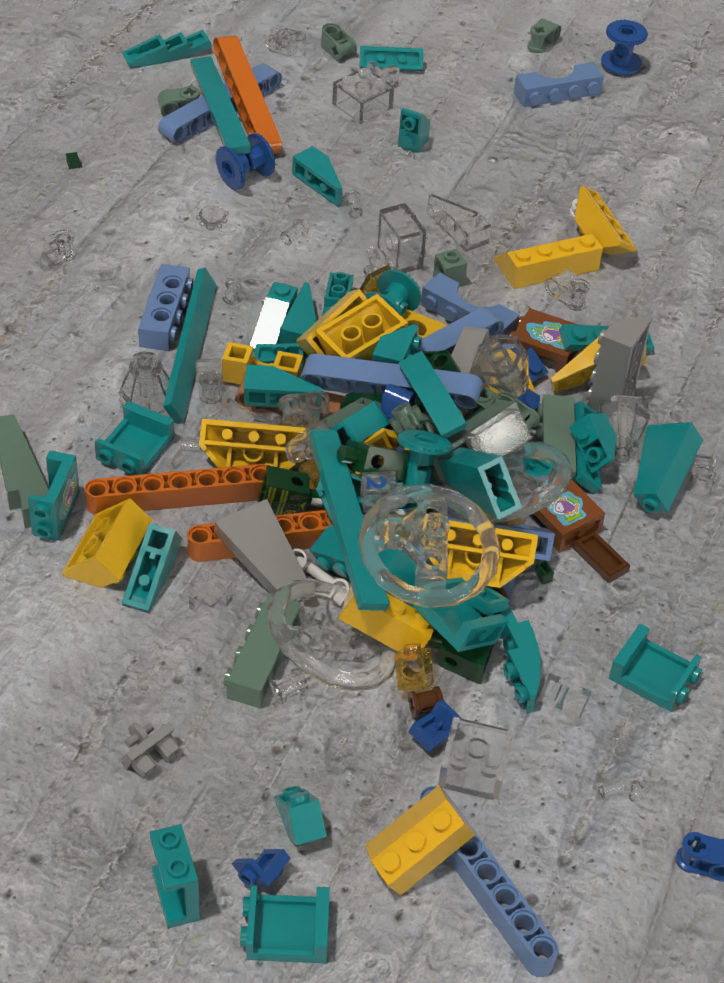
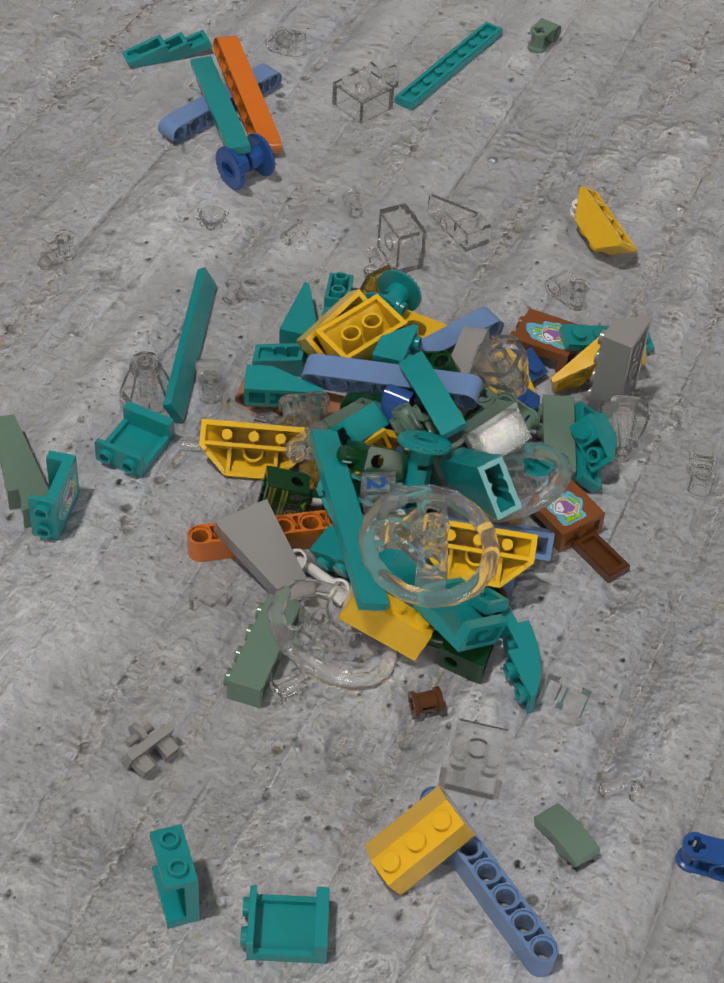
(72, 160): dark green piece -> none
(108, 545): yellow slope -> none
(152, 566): teal slope -> none
(165, 307): medium blue brick -> none
(173, 99): sand green piece -> none
(177, 488): orange beam -> none
(239, 355): yellow arch -> none
(264, 870): blue bracket -> none
(273, 314): slope -> none
(300, 815): teal slope -> none
(318, 173): teal slope -> none
(337, 41): sand green piece -> none
(404, 58): teal plate -> none
(406, 677): clear yellow brick -> none
(413, 130): teal slope -> none
(435, 727): blue bracket -> none
(442, 298): medium blue arch -> none
(448, 66): none -> teal tile
(451, 265): sand green brick -> none
(536, 89): medium blue arch -> none
(540, 262): yellow slope -> none
(544, 572): dark green piece -> none
(568, 834): none -> sand green slope
(625, 35): blue hose -> none
(654, 670): teal panel -> none
(665, 463): teal slope -> none

